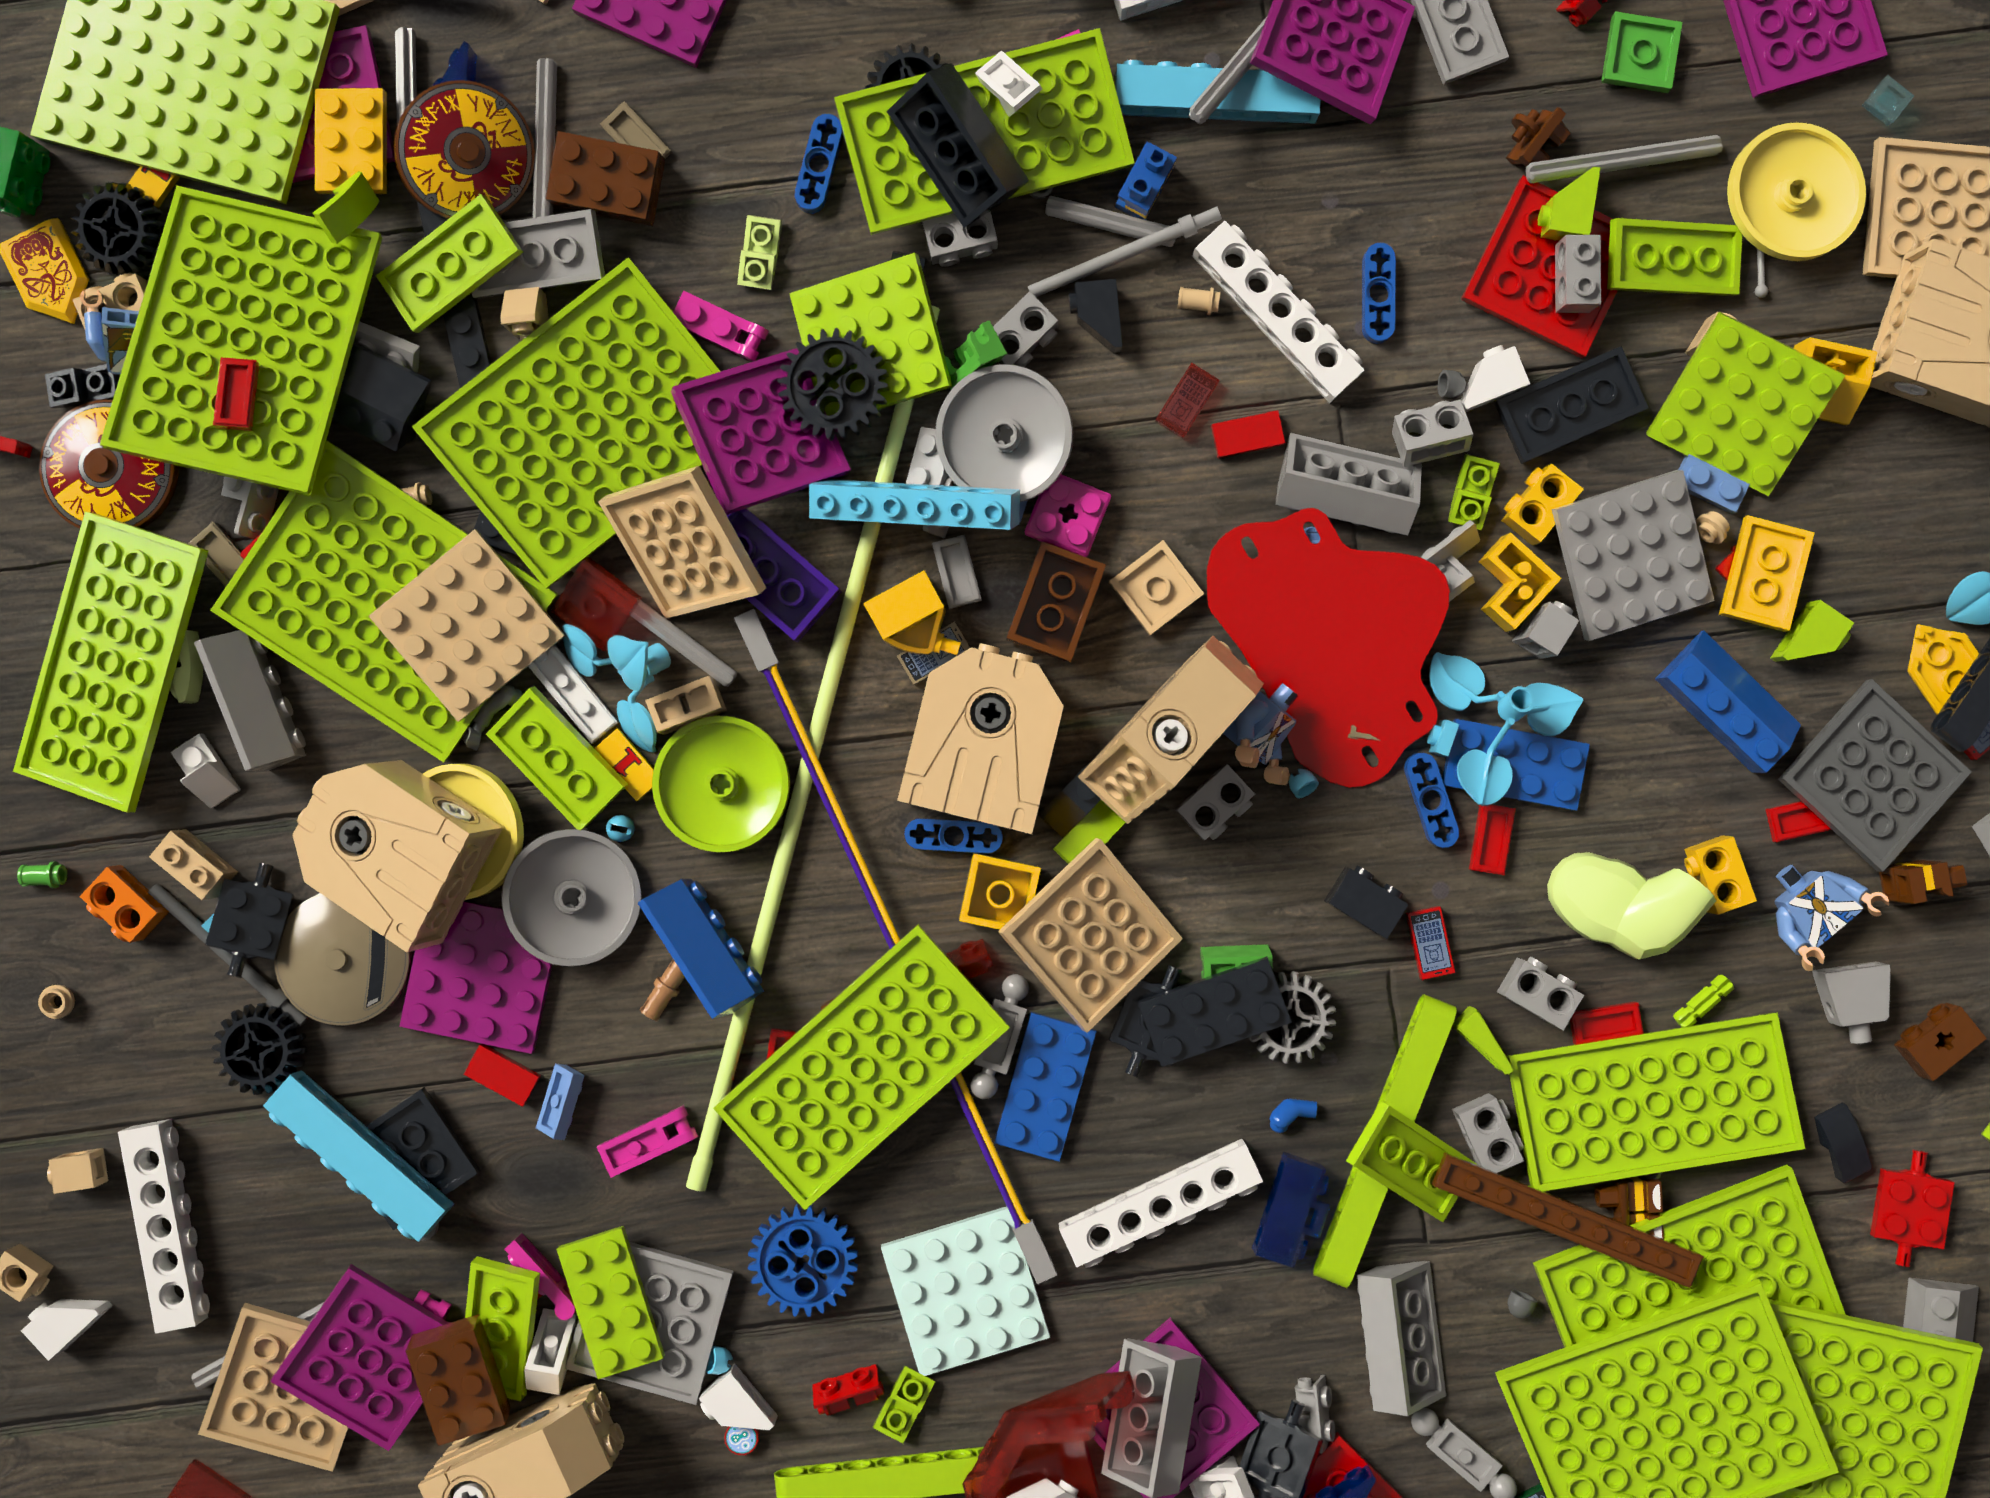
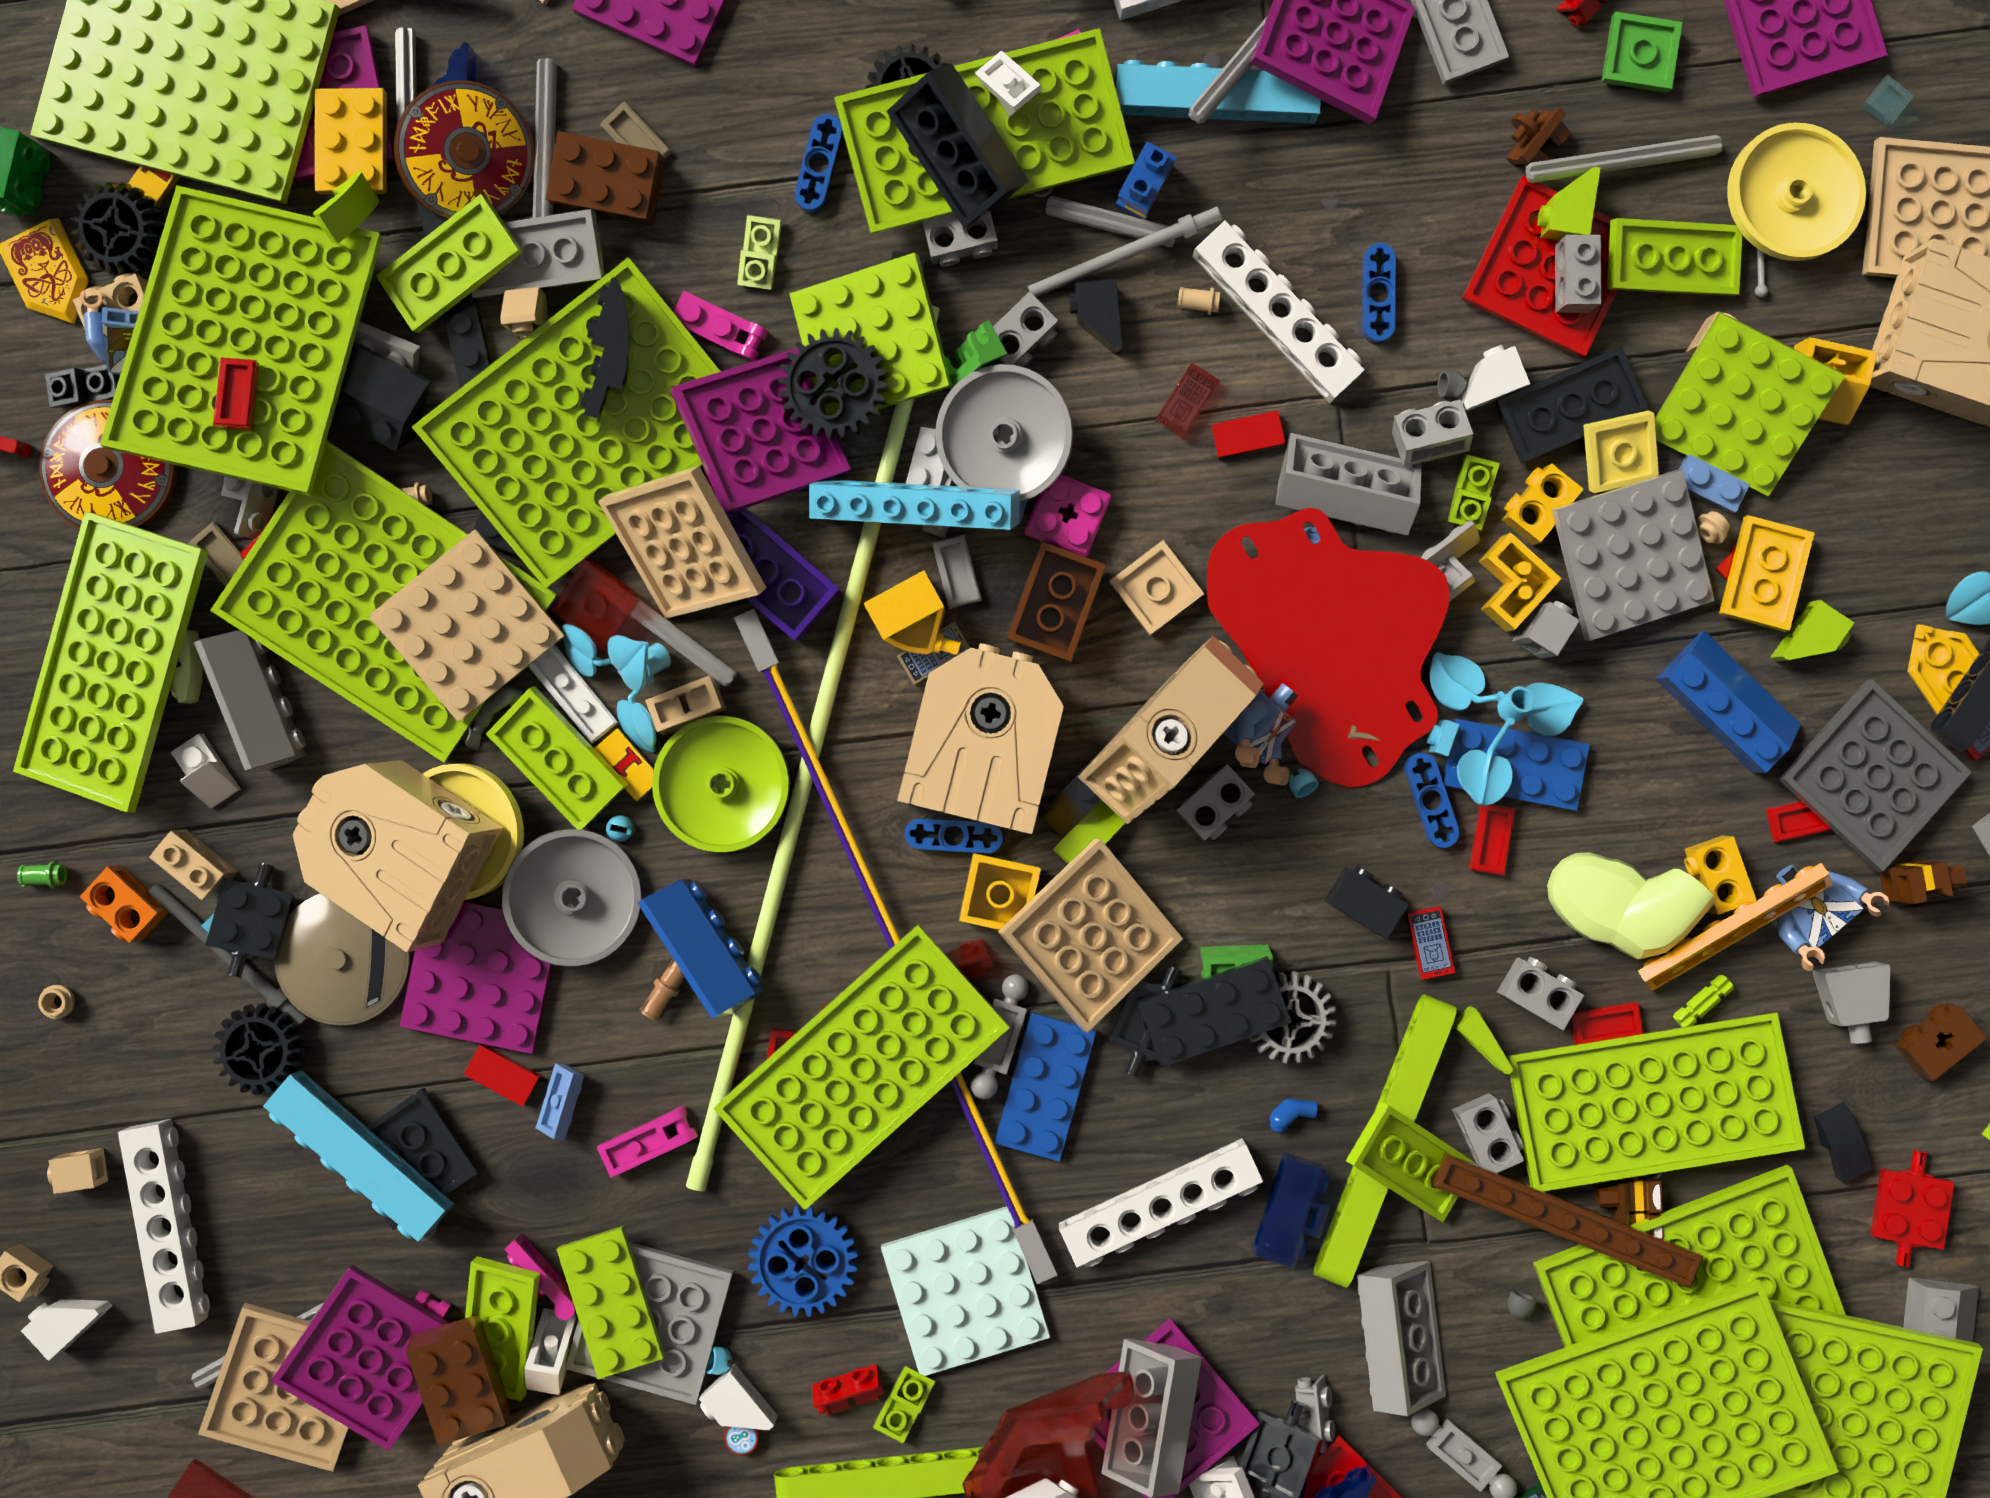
(612, 337): none -> black slope
(1621, 451): none -> light yellow plate
(1744, 921): none -> light orange plate

